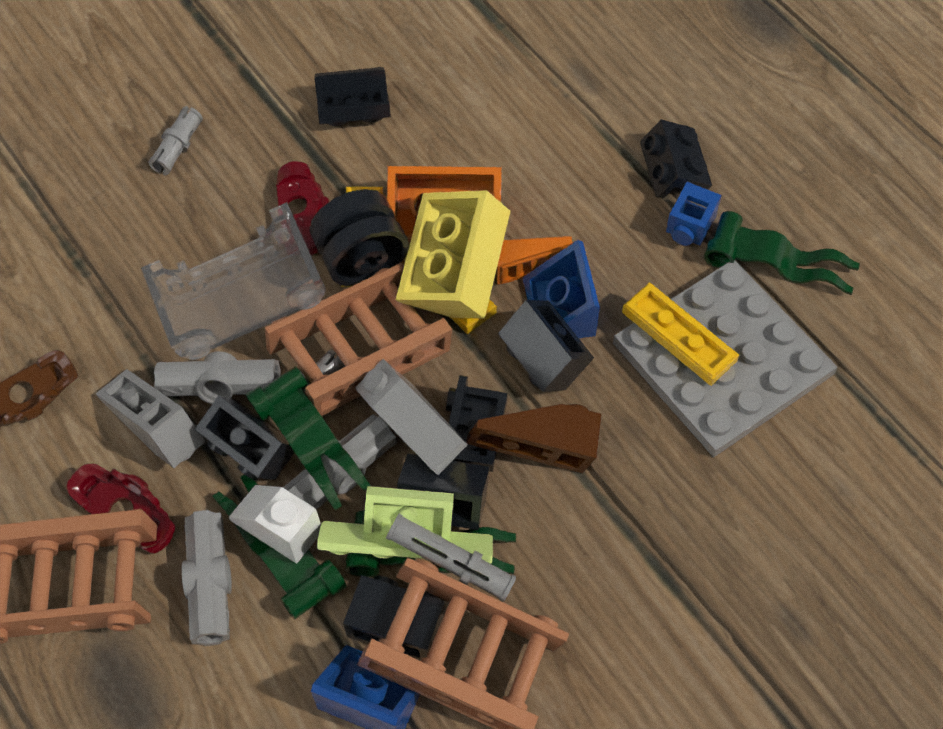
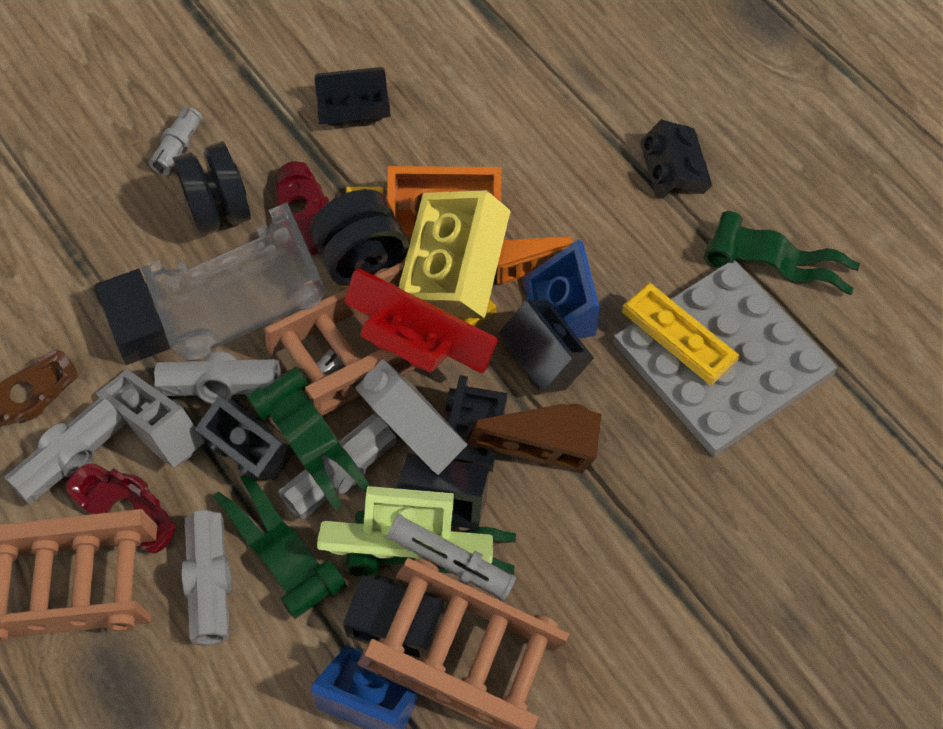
(65, 450): none -> light grey piece
(132, 316): none -> black brick
(215, 187): none -> black wheel
(278, 520): white slope -> none
(415, 327): none -> red bracket
(691, 222): blue brick -> none

